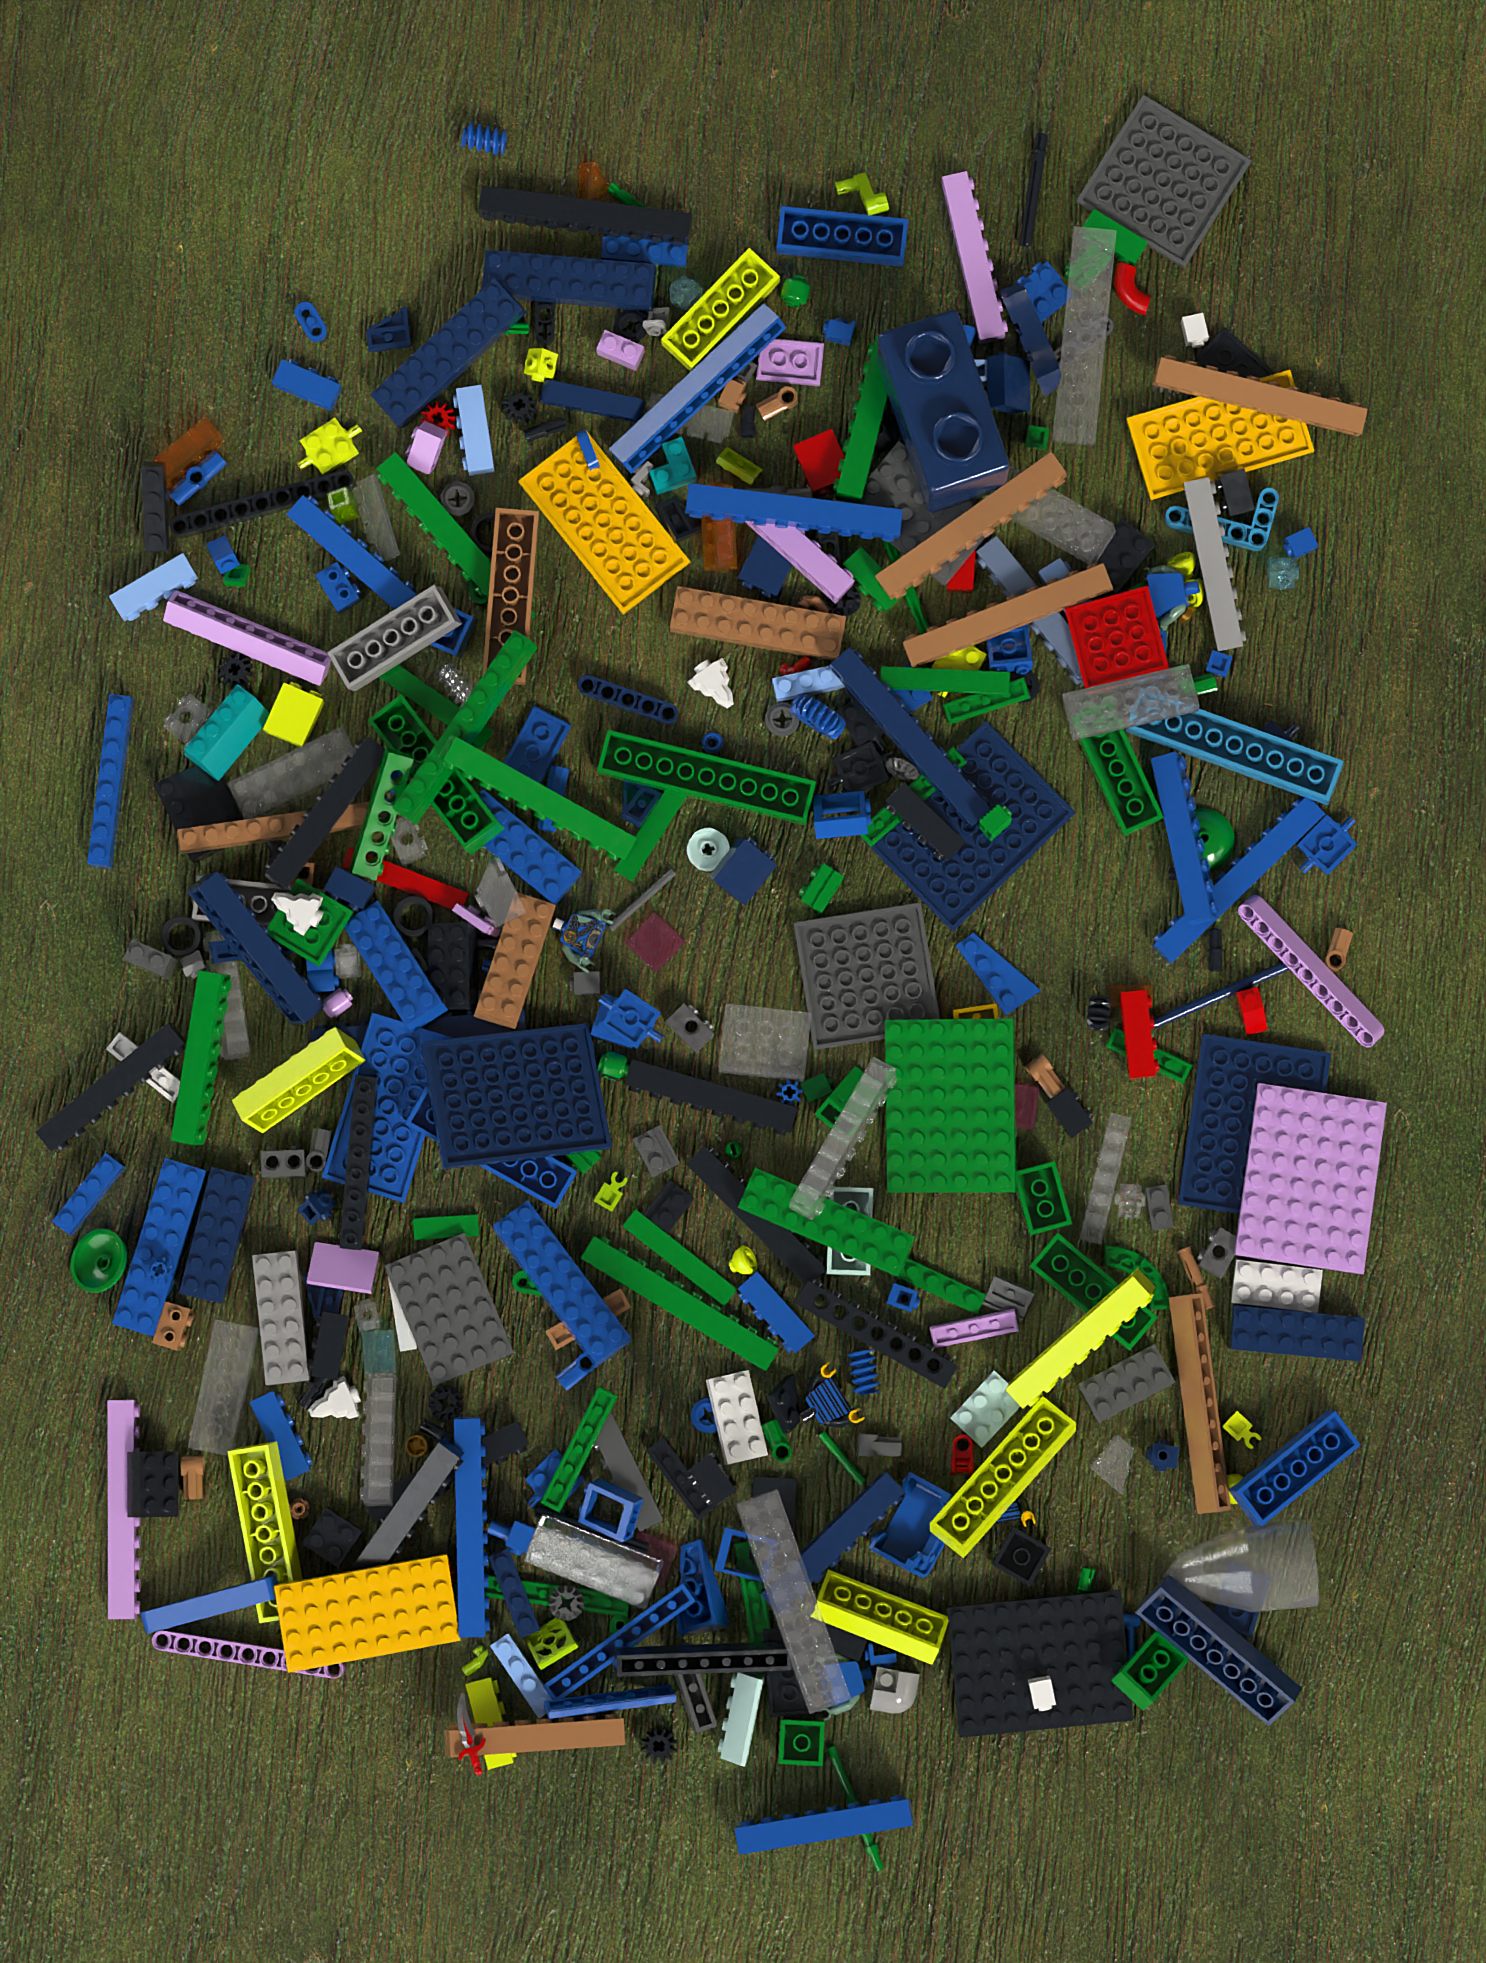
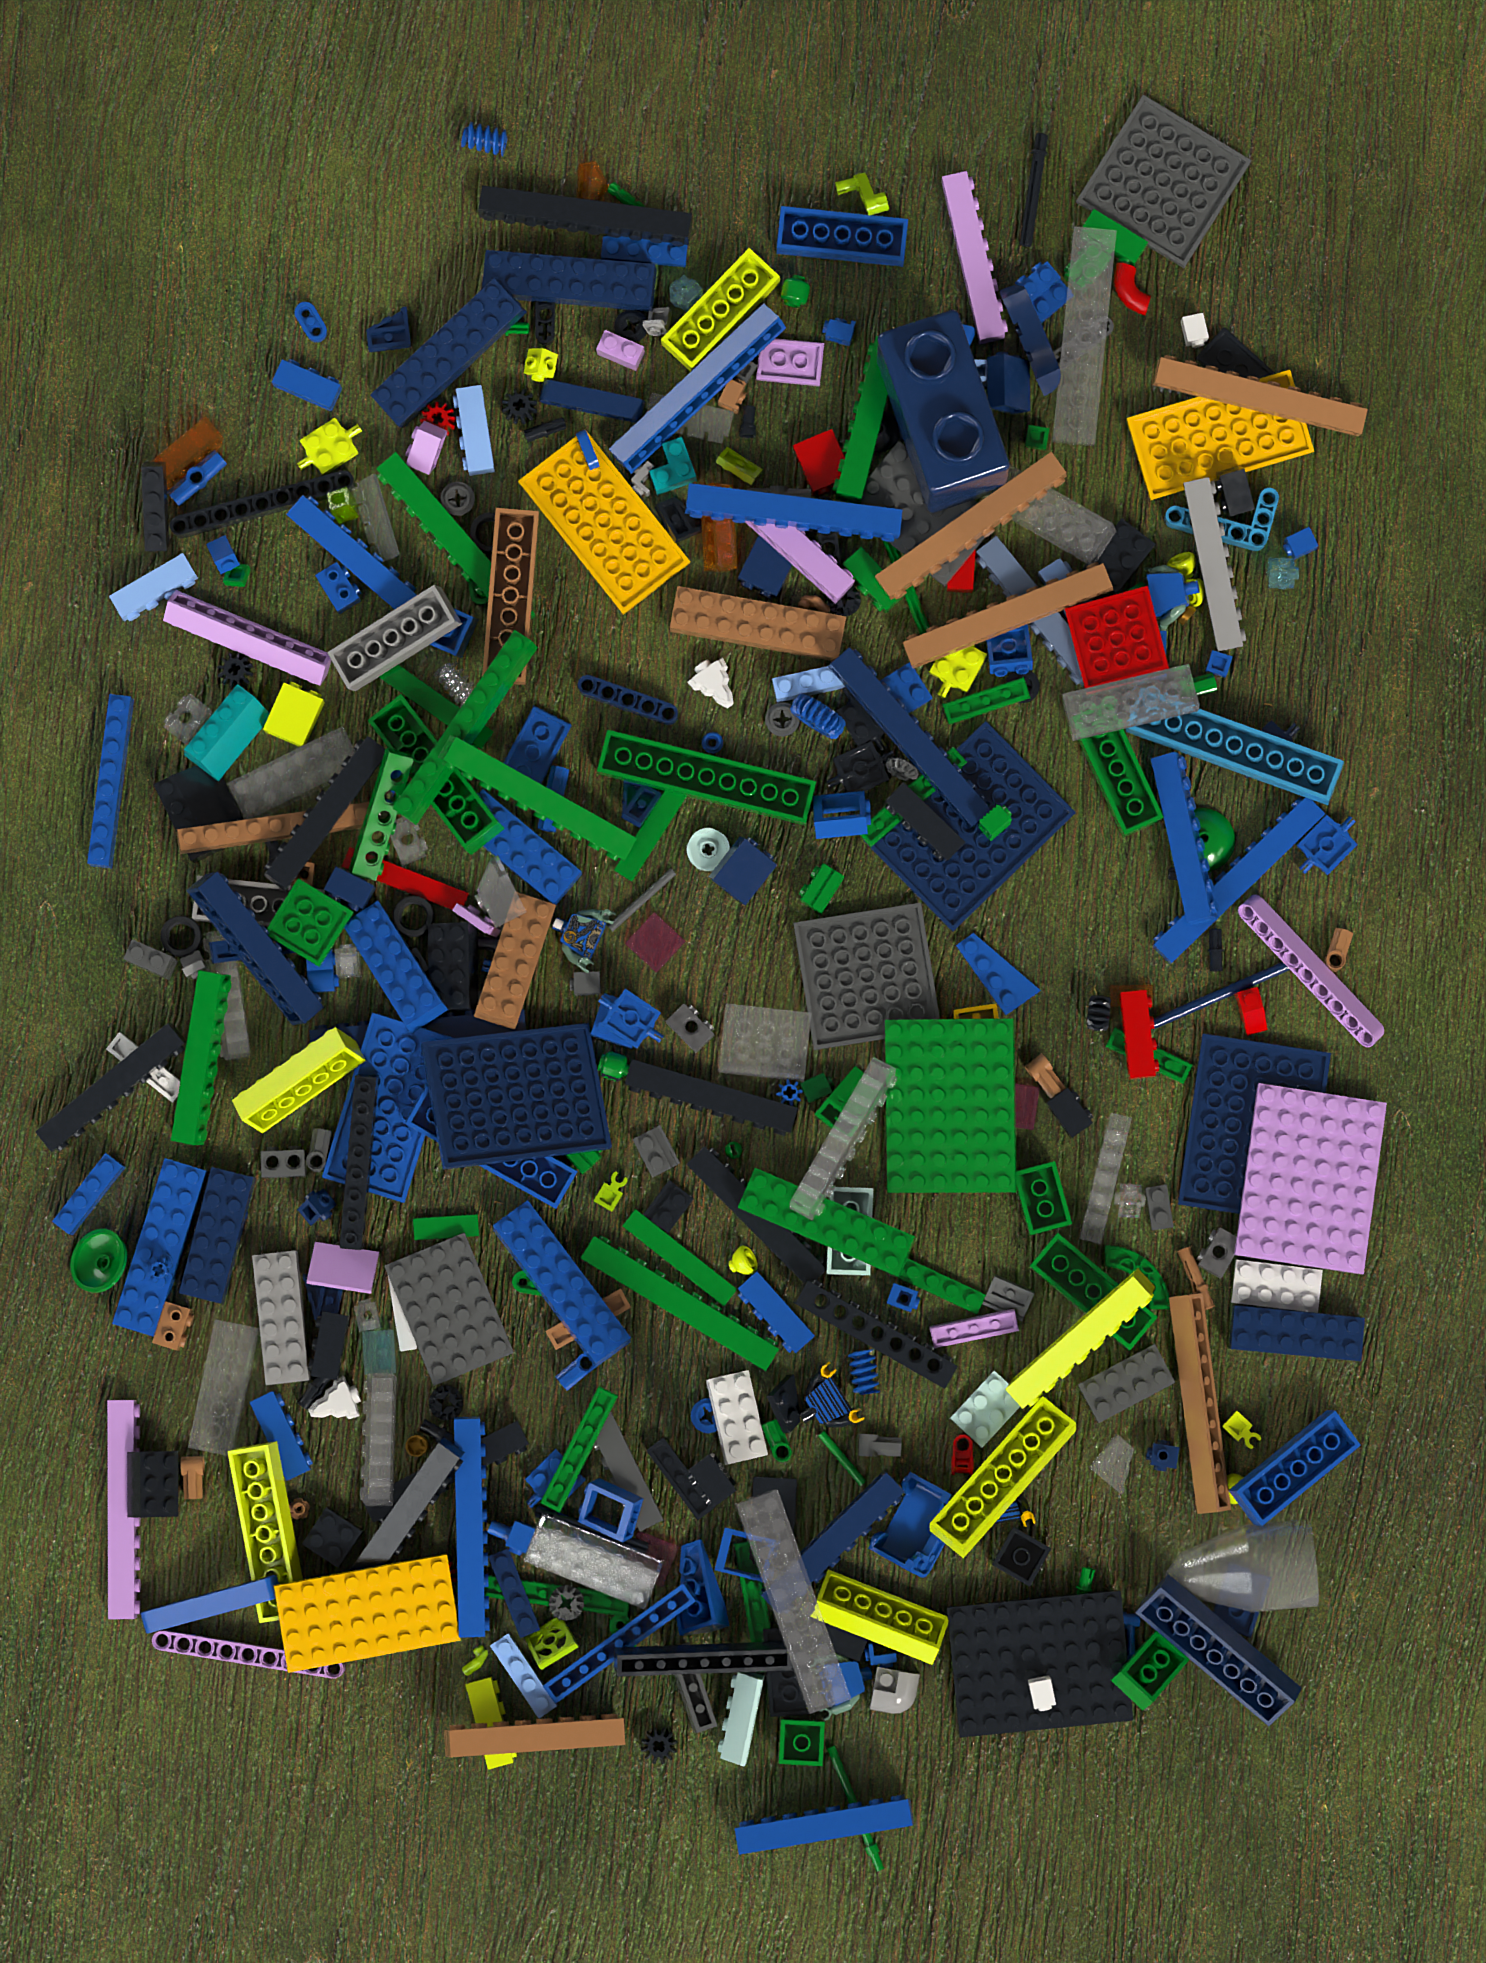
(300, 909): white rock -> none
(337, 1002): lavender brick -> none
(468, 1736): piece -> none
(609, 1701): blue tile -> none
(774, 404): medium nougat piece -> none
(798, 667): red arm -> none
(946, 680): green tile -> none

